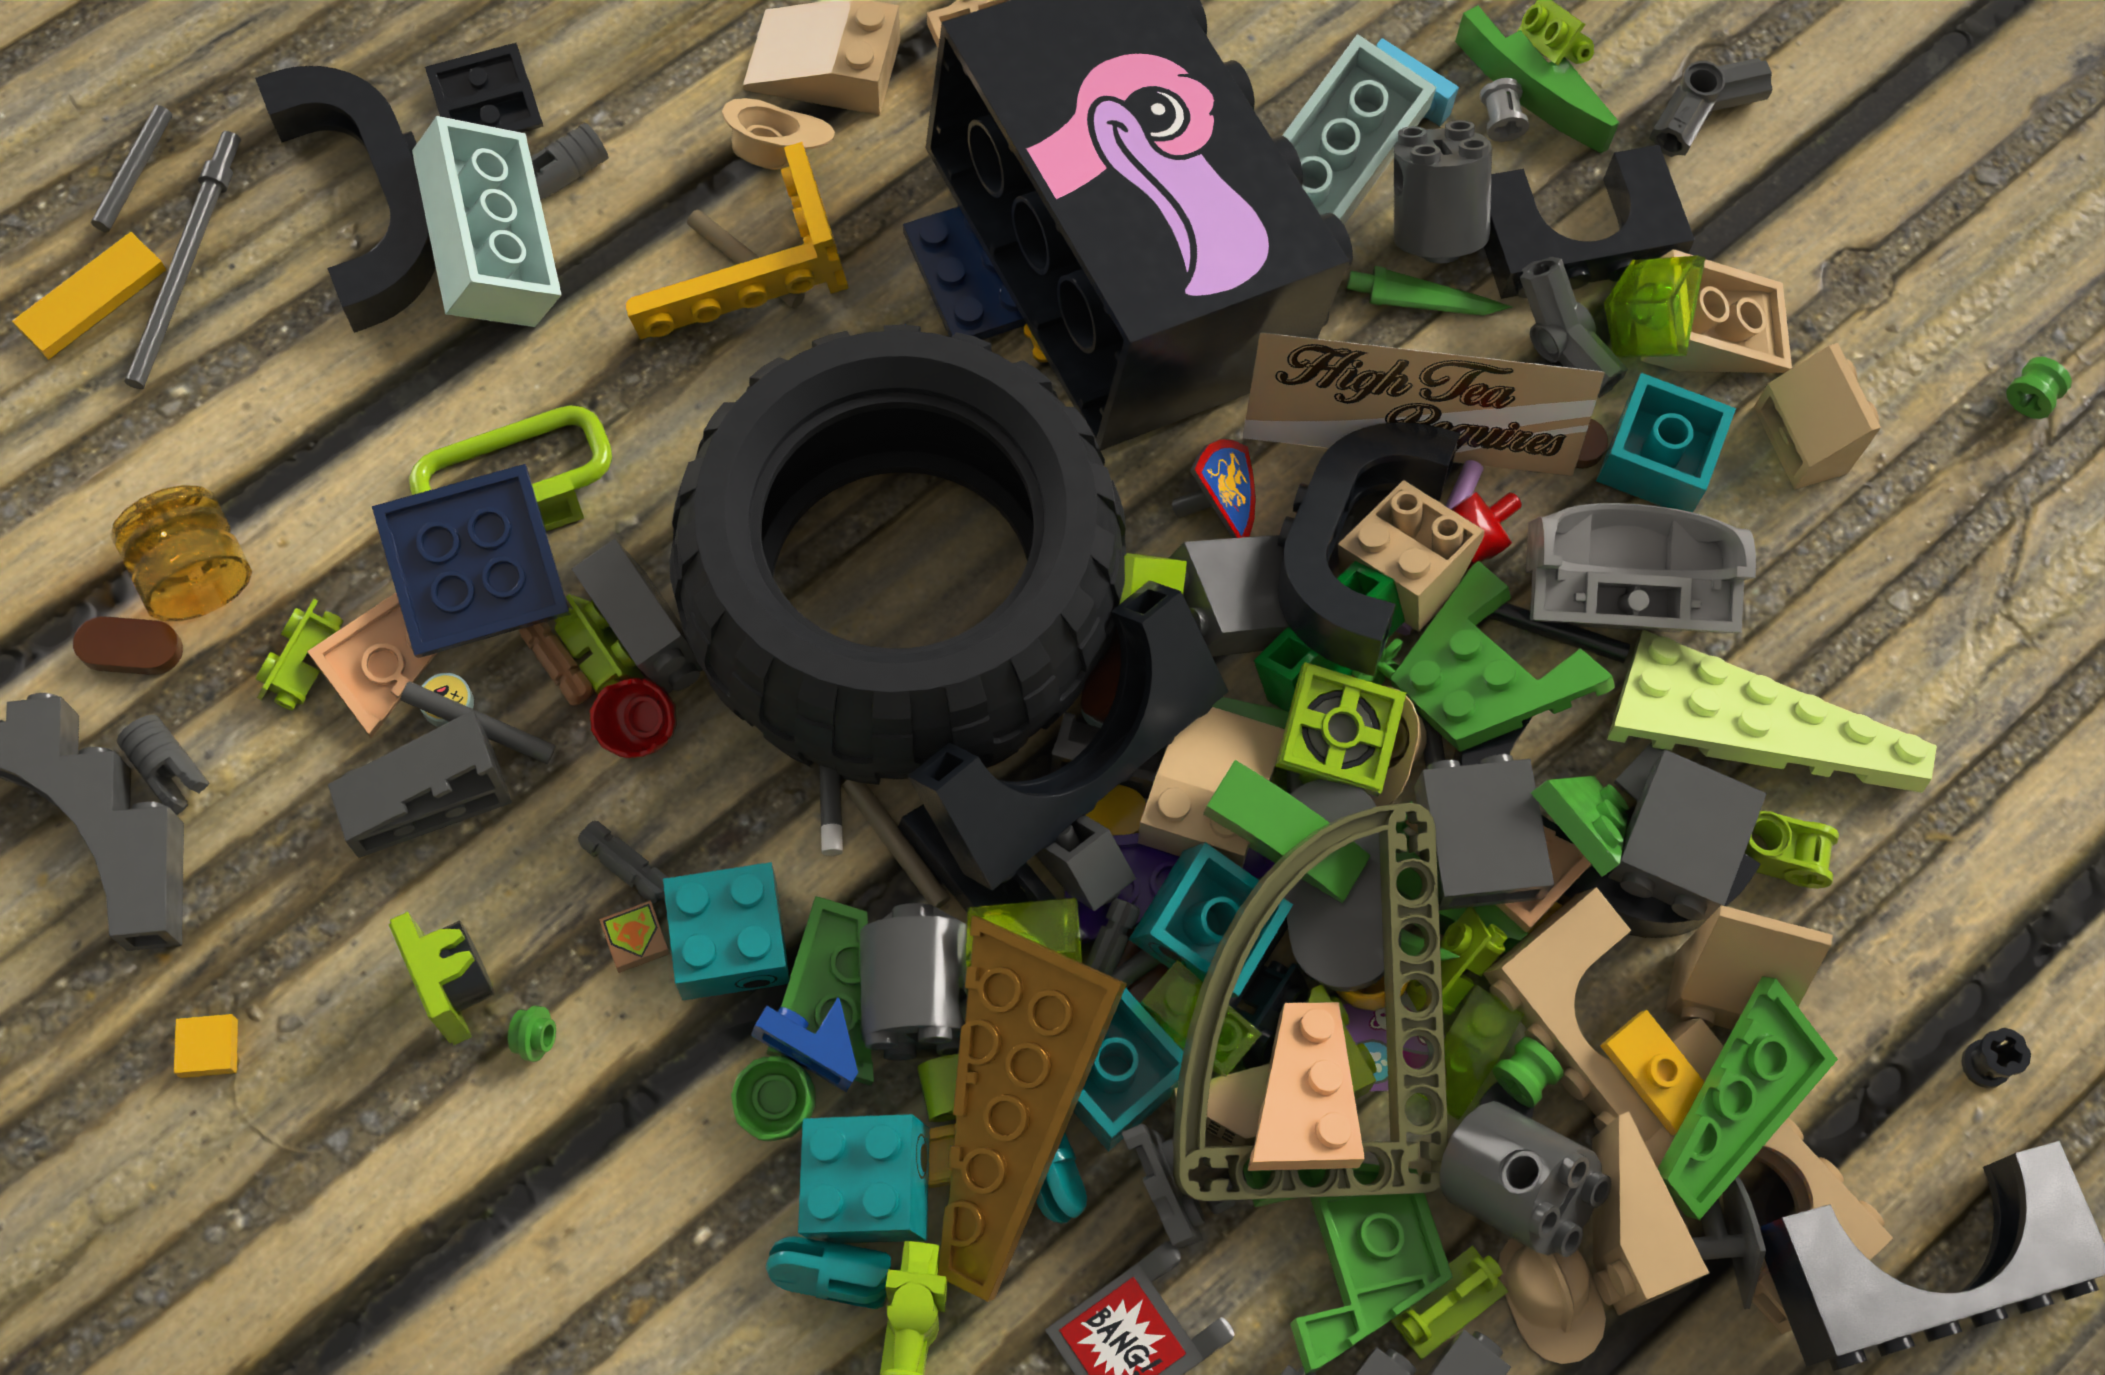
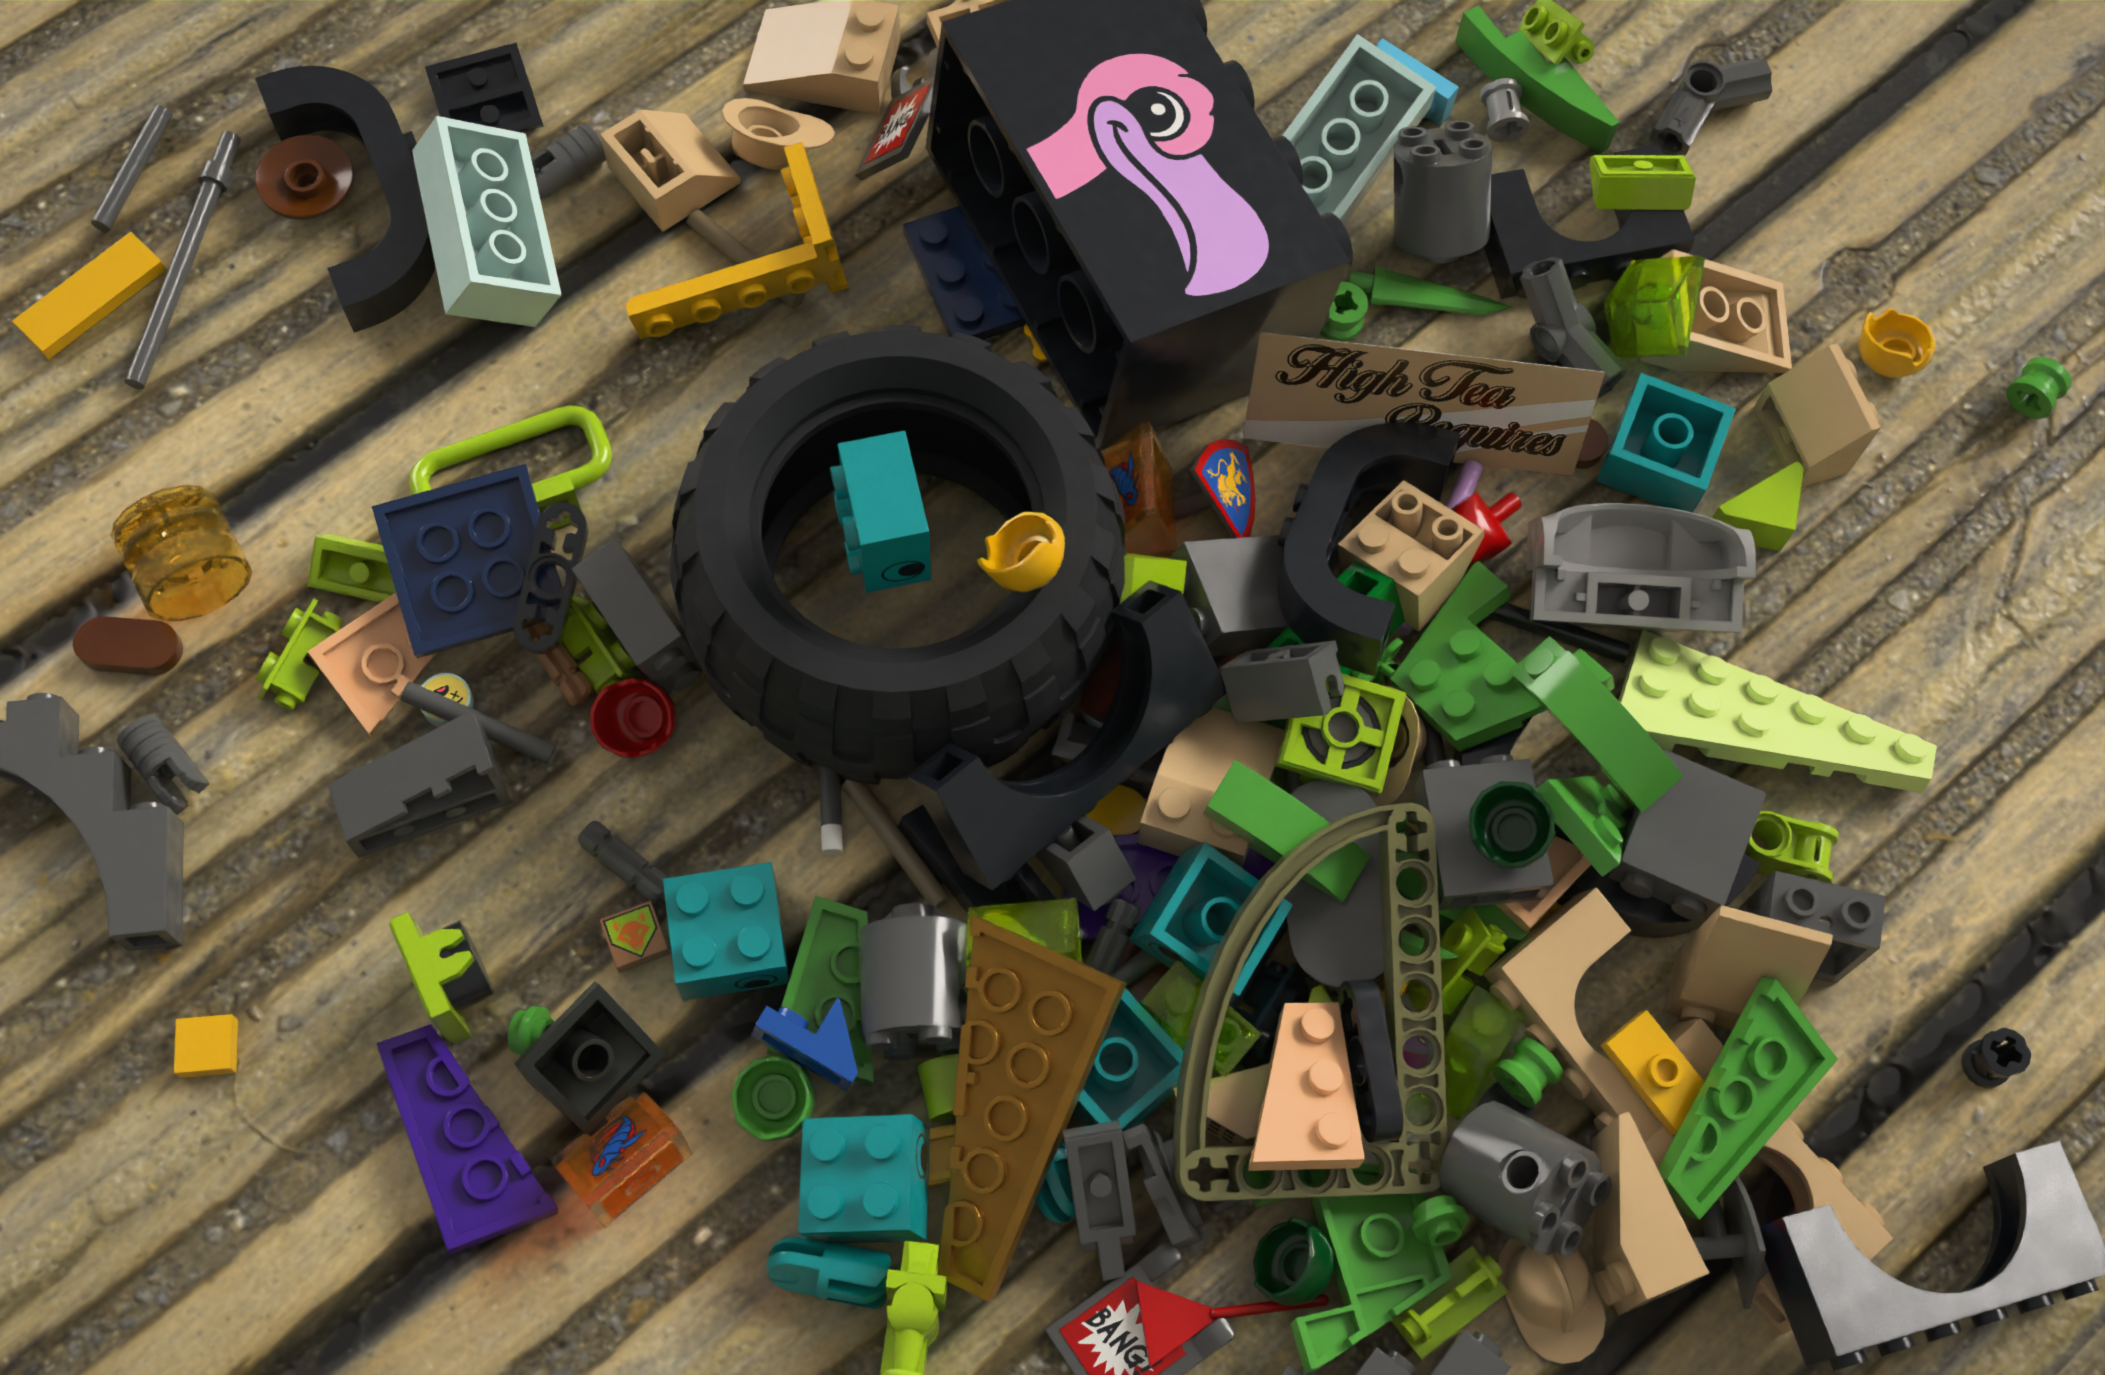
(299, 162): none -> reddish brown dish
(350, 568): none -> lime slope
(464, 1157): none -> dark purple wing
(529, 612): none -> black beam
(589, 1058): none -> pearl dark grey slope
(623, 1157): none -> clear orange slope
(666, 164): none -> tan slope
(881, 512): none -> teal brick
(901, 121): none -> flag
(1024, 552): none -> yellow hair
(1101, 1193): none -> dark grey hinge
(1145, 490): none -> clear orange slope
(1173, 1320): none -> red piece
(1283, 682): none -> dark grey hinge
(1293, 1262): none -> dark green hair
(1348, 321): none -> bright green wheel
(1370, 1061): none -> black beam
(1439, 1220): none -> bright green plate
(1511, 824): none -> dark green hair
(1597, 723): none -> bright green arch
(1641, 182): none -> lime slope
(1767, 508): none -> lime slope
(1852, 915): none -> dark grey window
(1895, 344): none -> yellow hair

